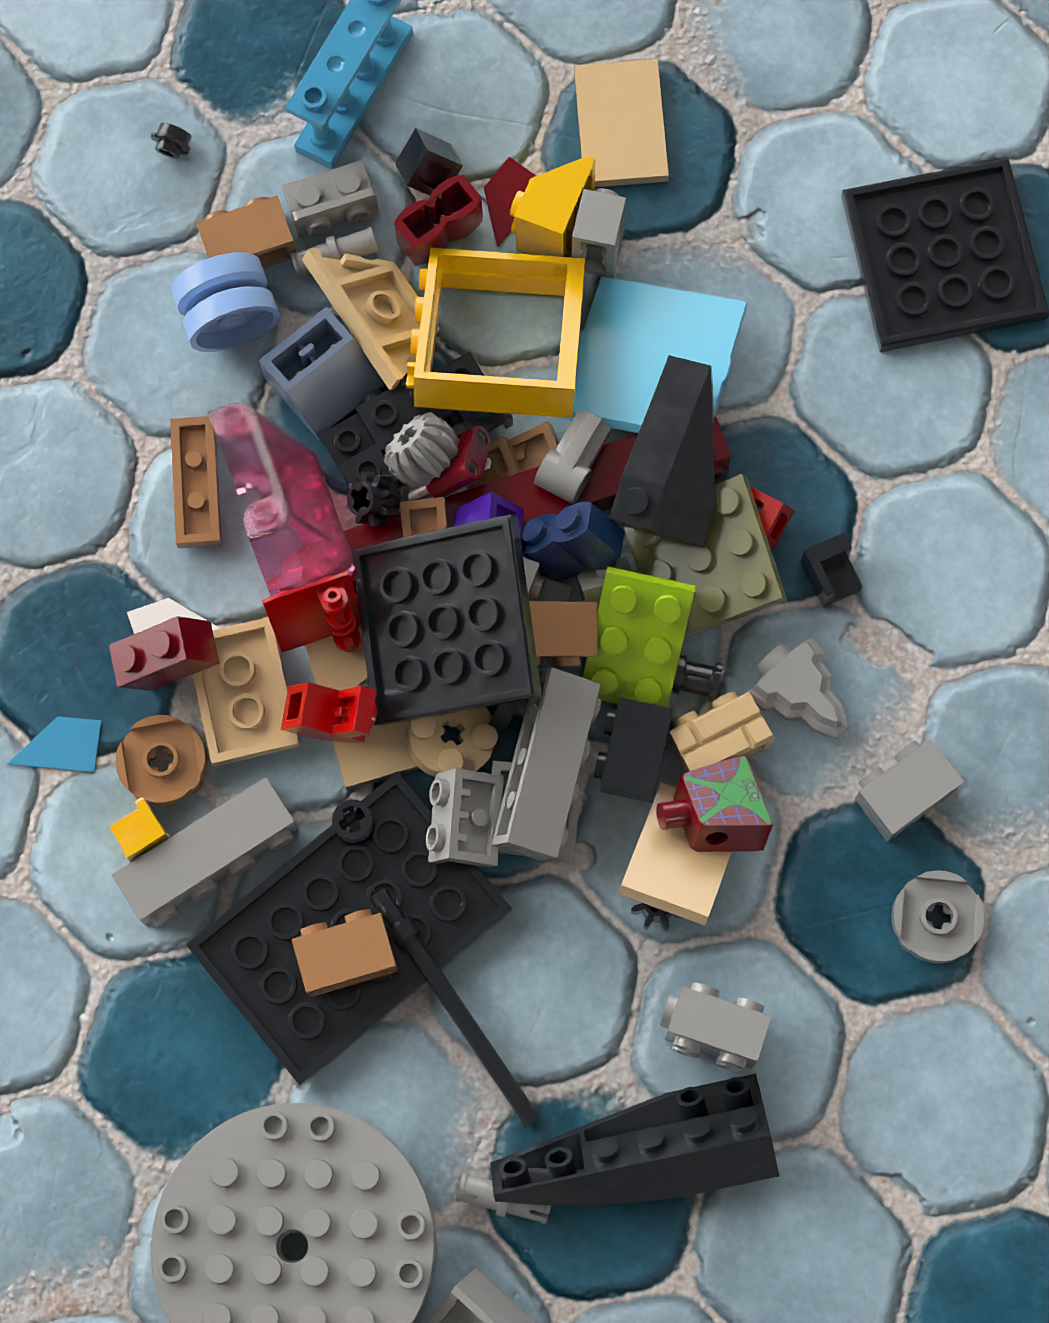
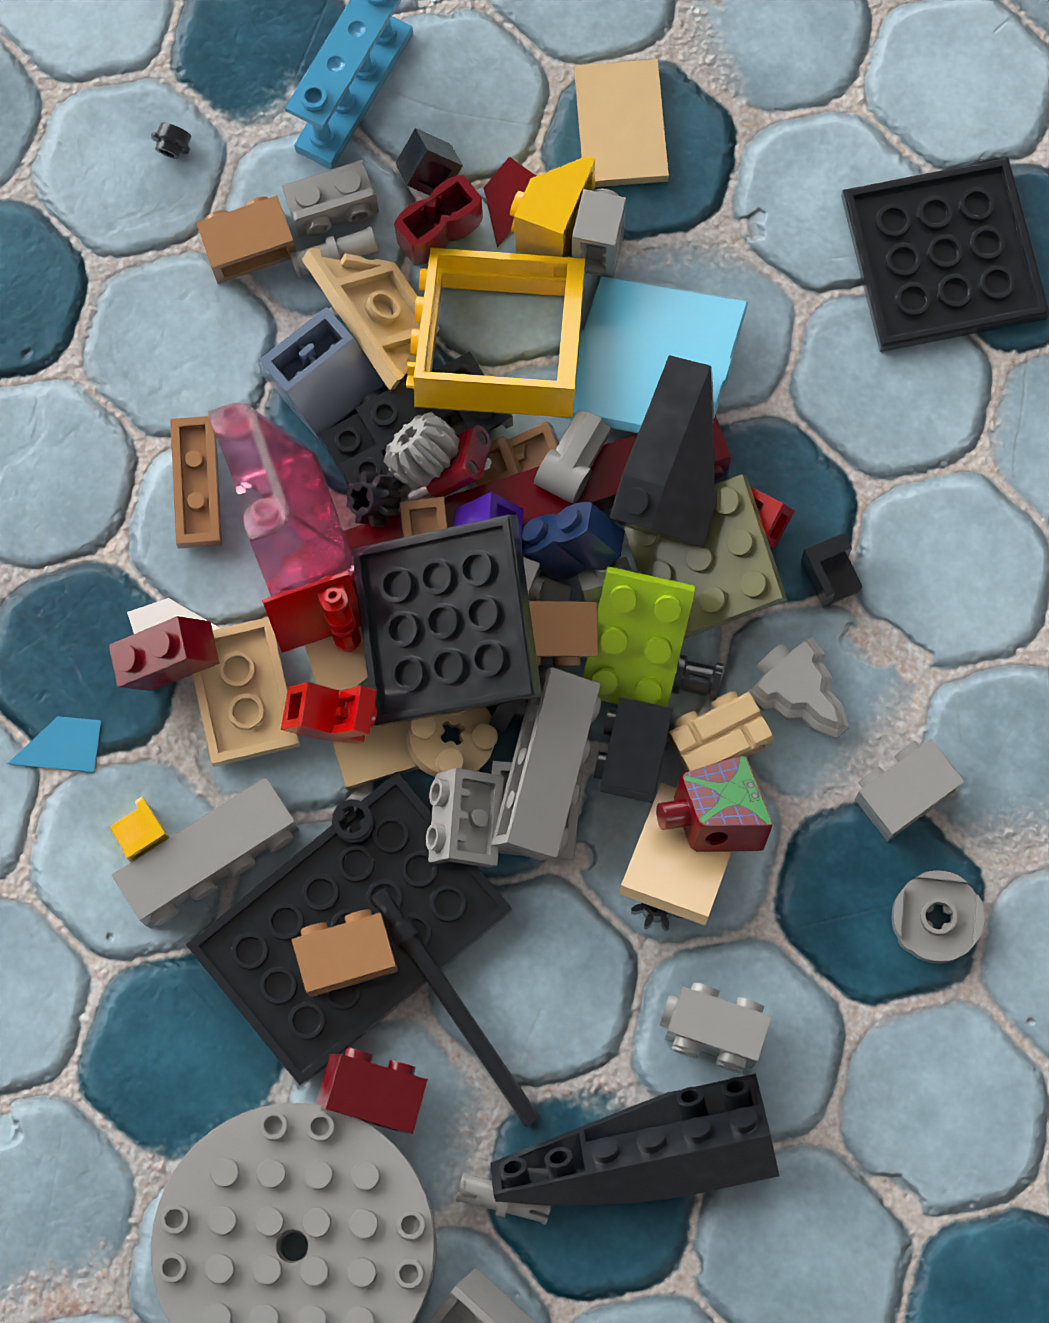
(141, 746): medium nougat plate -> none
(225, 302): light blue wheel -> none
(372, 1092): none -> dark red brick

